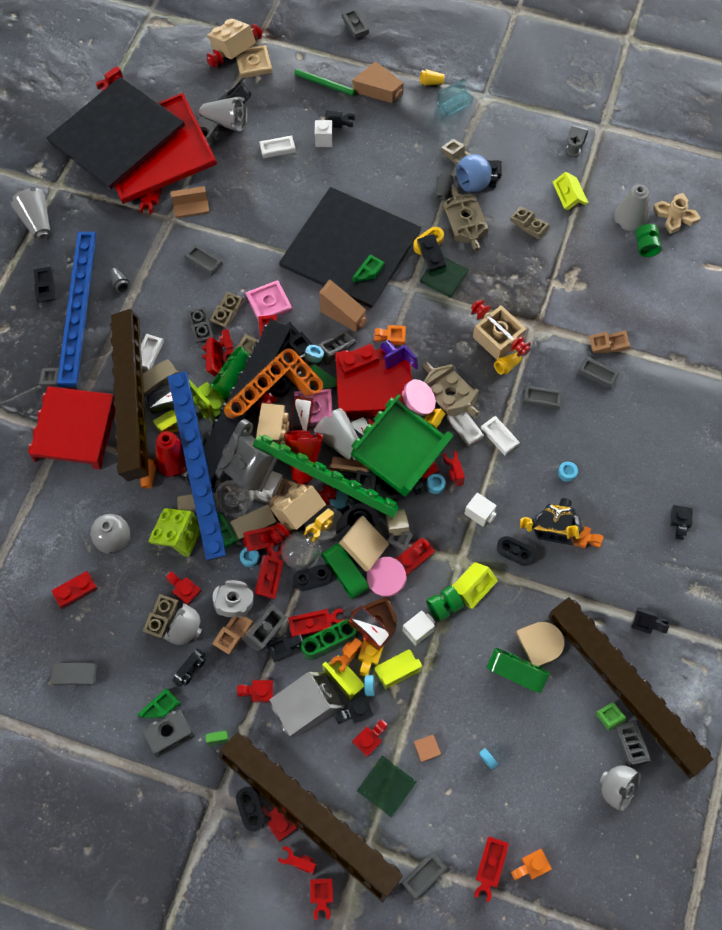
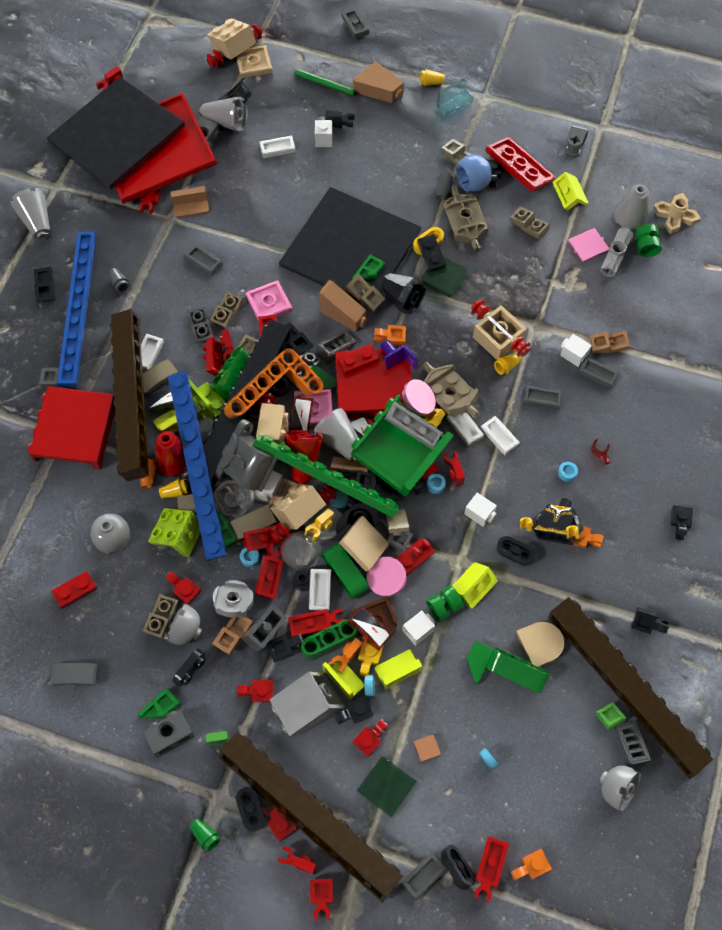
(174, 489): none -> yellow cone
(205, 835): none -> green cone
(314, 353): medium azure tile -> none
(319, 589): none -> white tile
(363, 292): none -> dark tan slope
(404, 291): none -> black cone
(413, 425): none -> light grey tile
(457, 867): none -> black plate
(478, 660): none -> green tile
(520, 164): none -> red tile
(575, 350): none -> white brick
(588, 245): none -> bright pink piece
(601, 454): none -> clear red piece
(616, 252): none -> light grey piece

